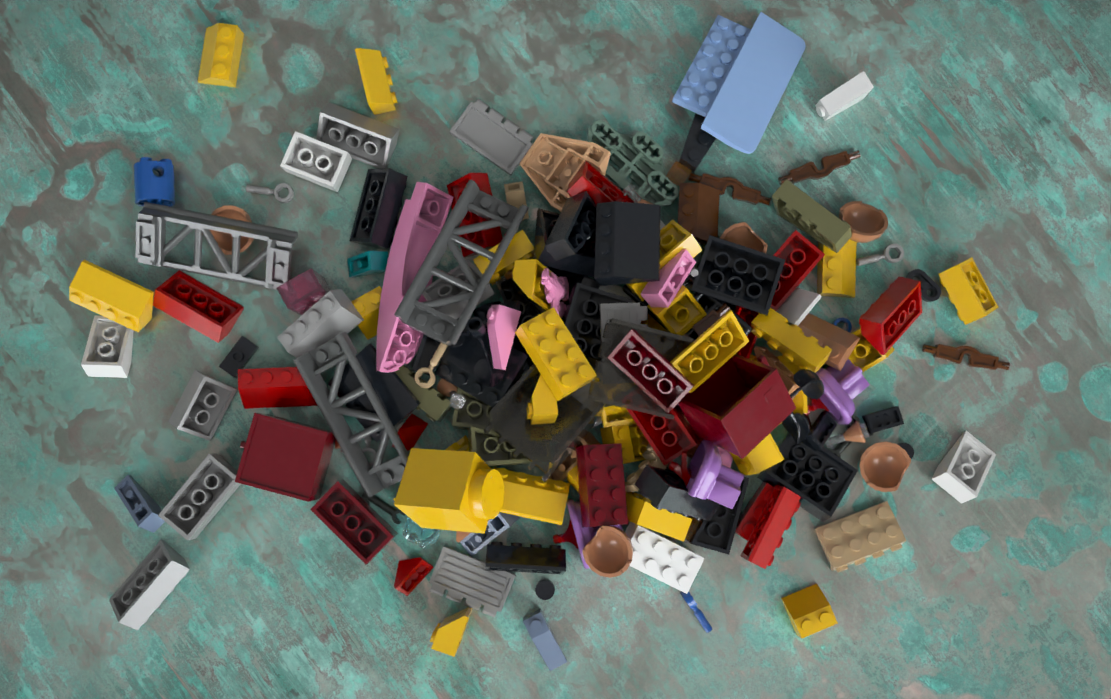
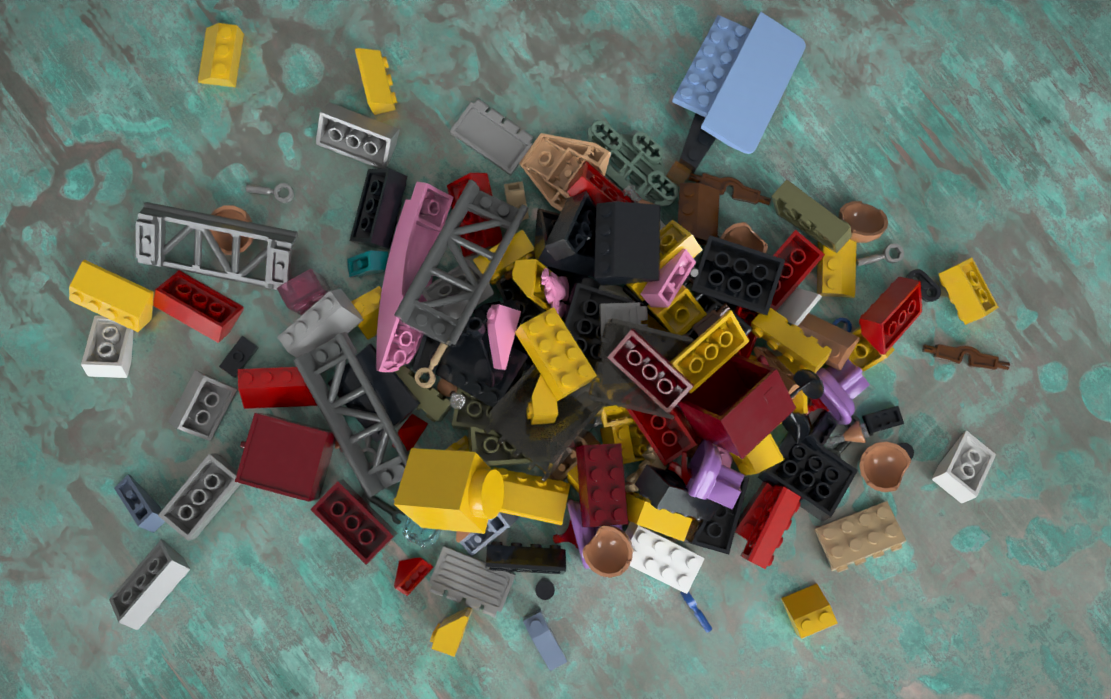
(154, 182): blue cylinder -> none
(316, 161): white brick -> none
(828, 163): reddish brown piece -> none
(844, 96): white slope -> none

